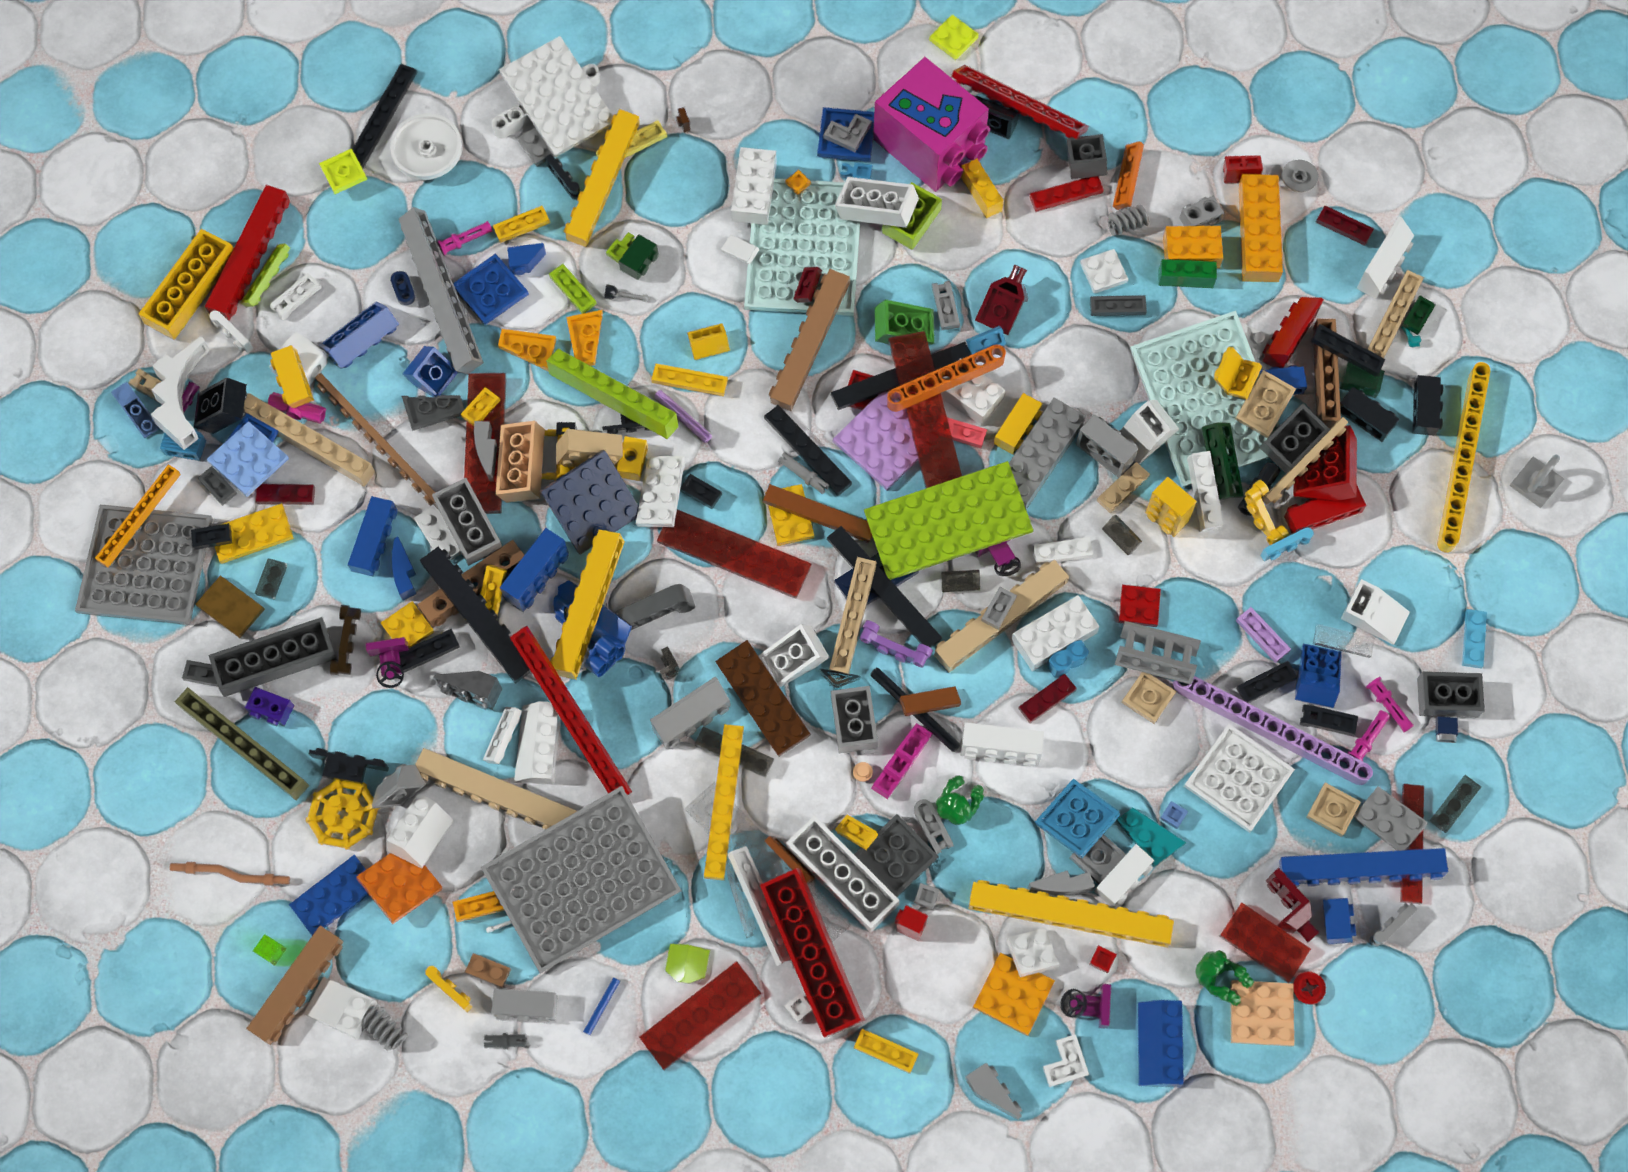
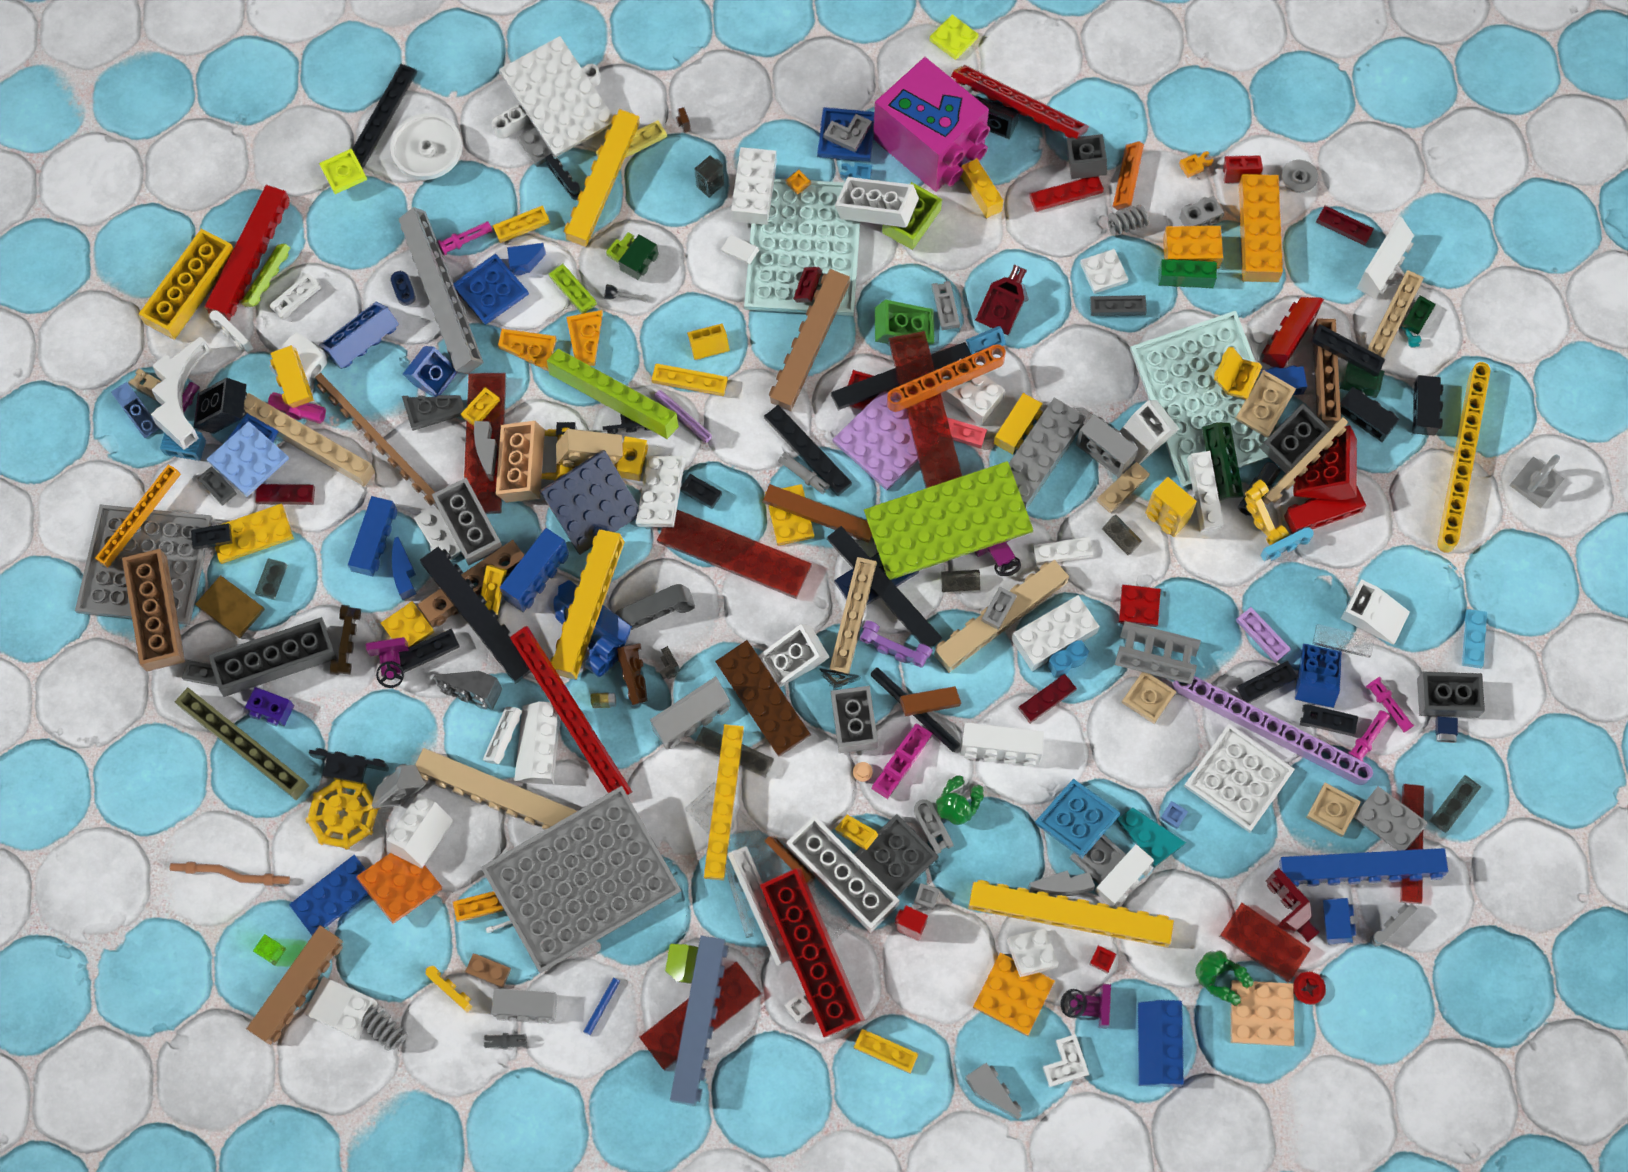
(153, 610): none -> medium nougat brick
(603, 700): none -> clear yellow piece
(631, 666): none -> reddish brown wing
(698, 1020): none -> sand blue brick
(709, 176): none -> clear smoke brick
(1193, 165): none -> light orange plate

